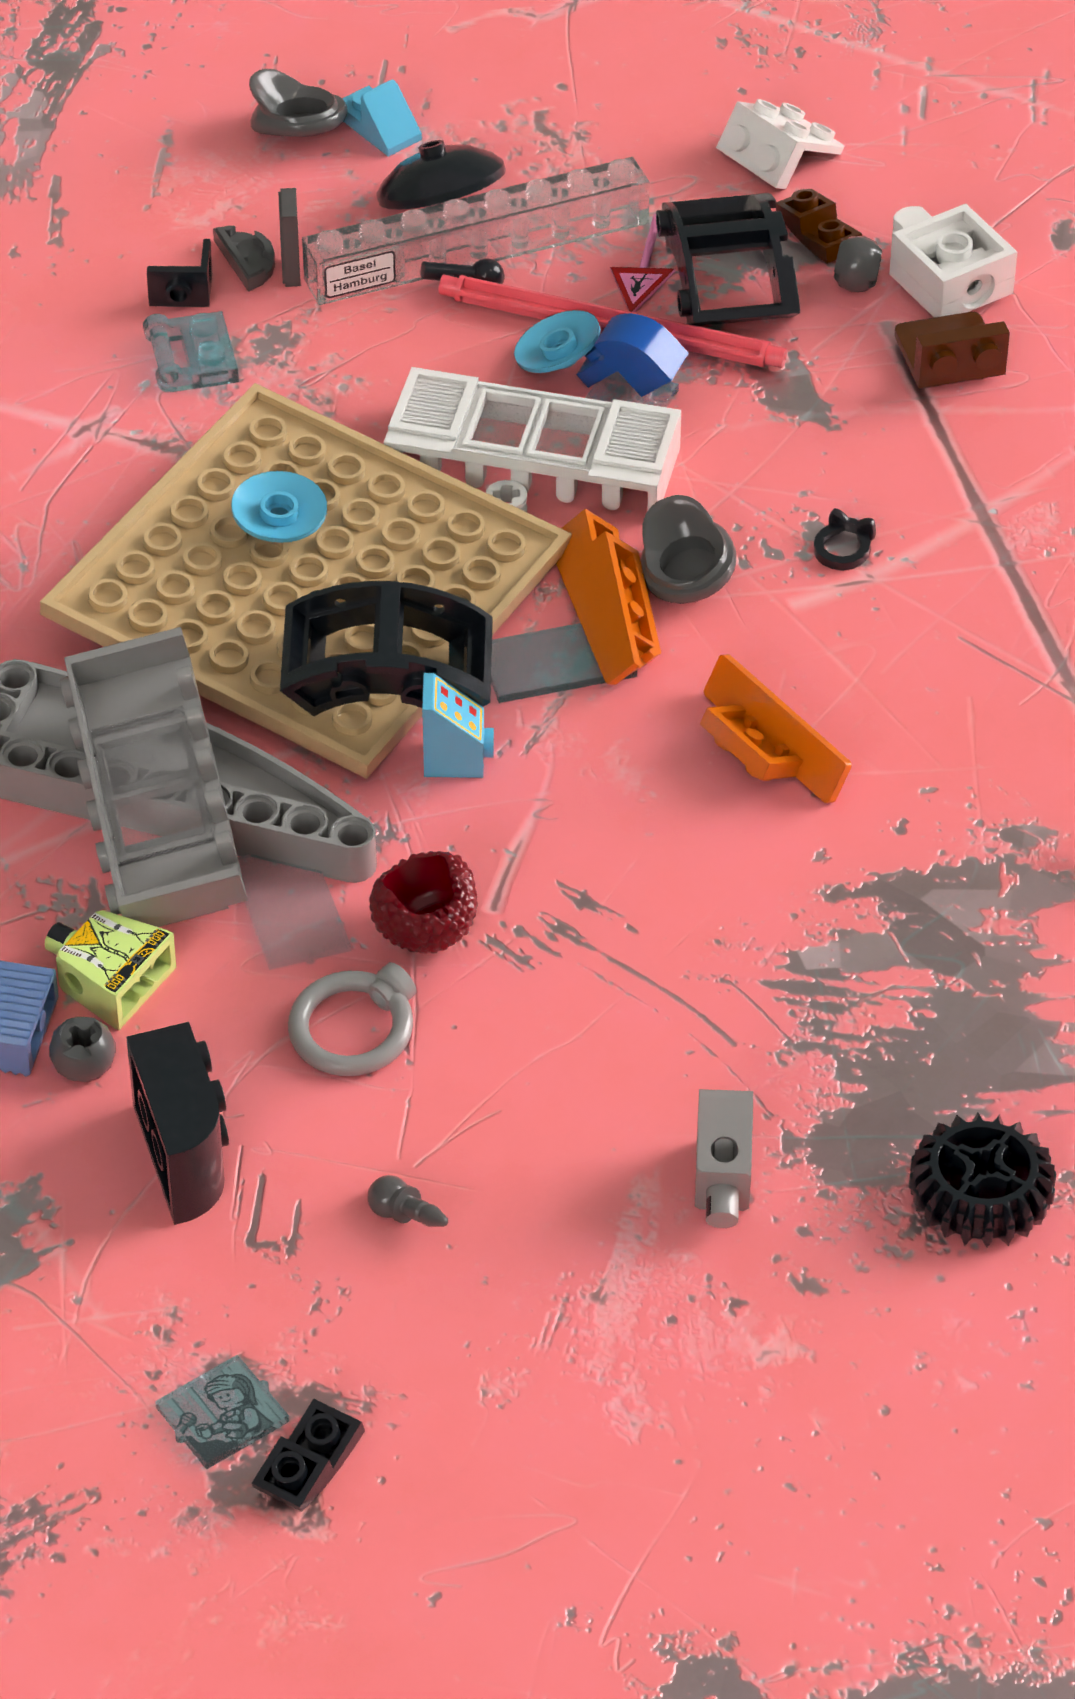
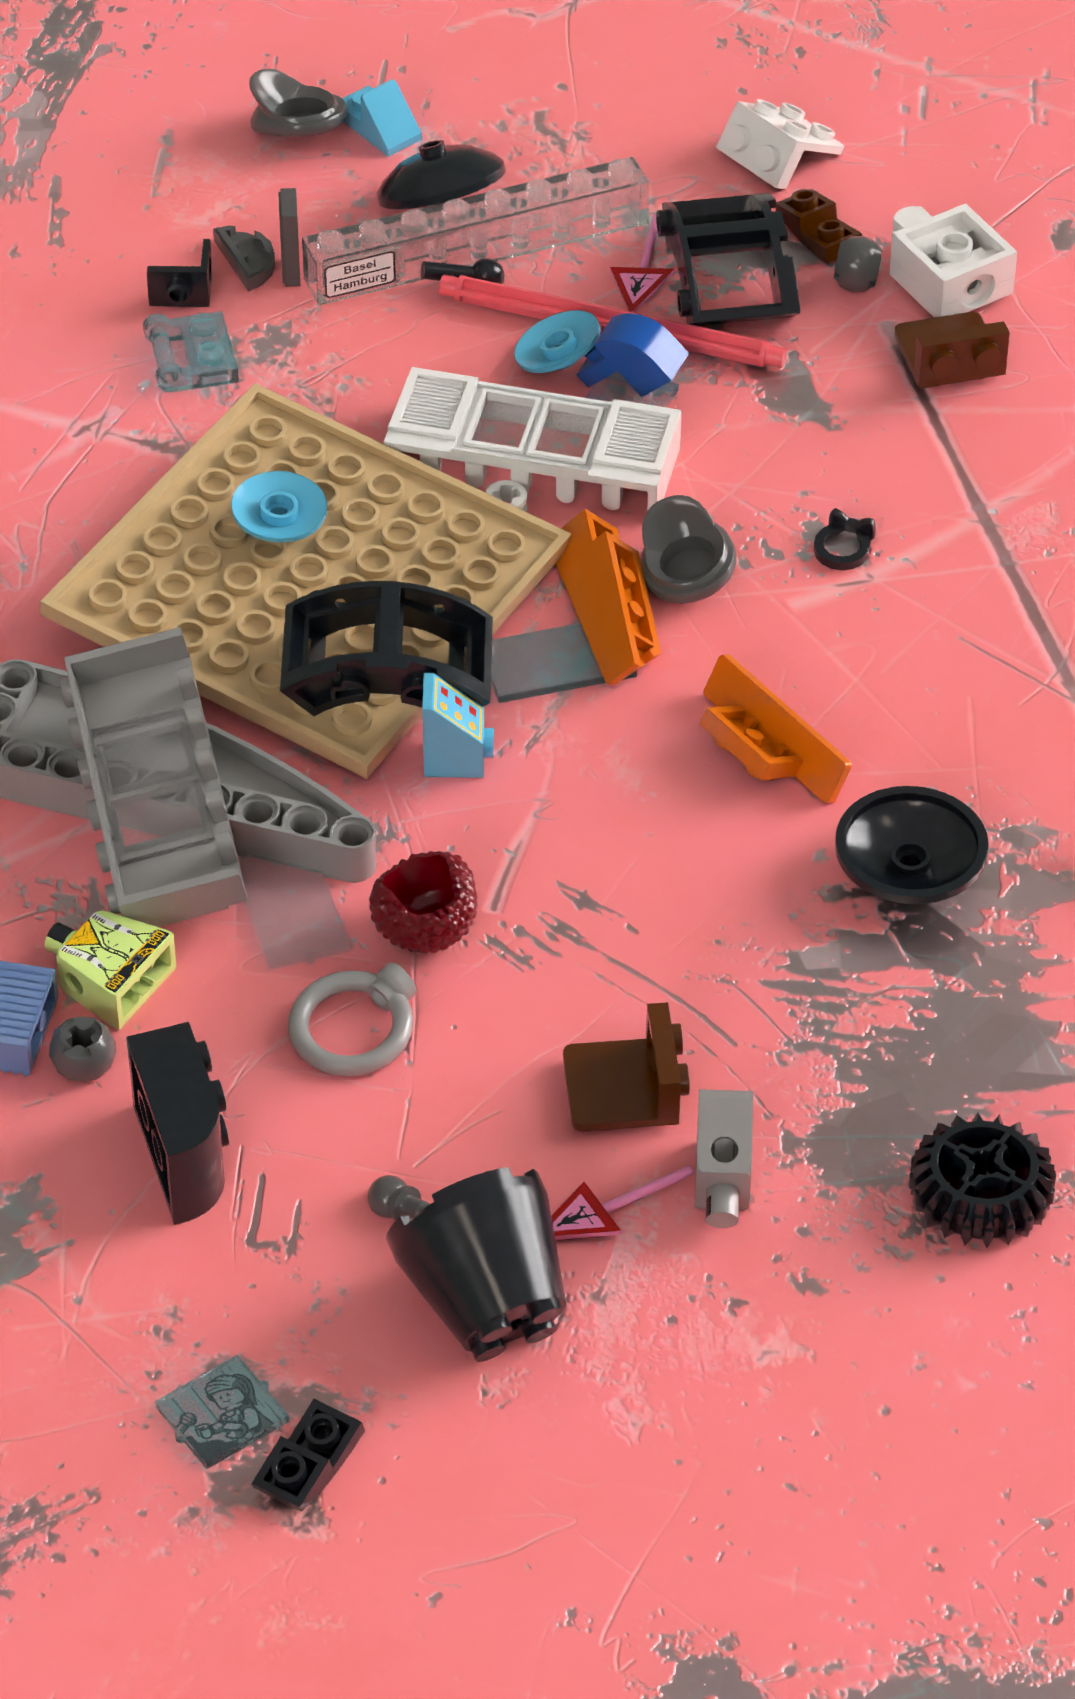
(485, 1260): none -> black cone
(586, 1217): none -> bright pink piece
(628, 1079): none -> reddish brown bracket
(911, 844): none -> black dish

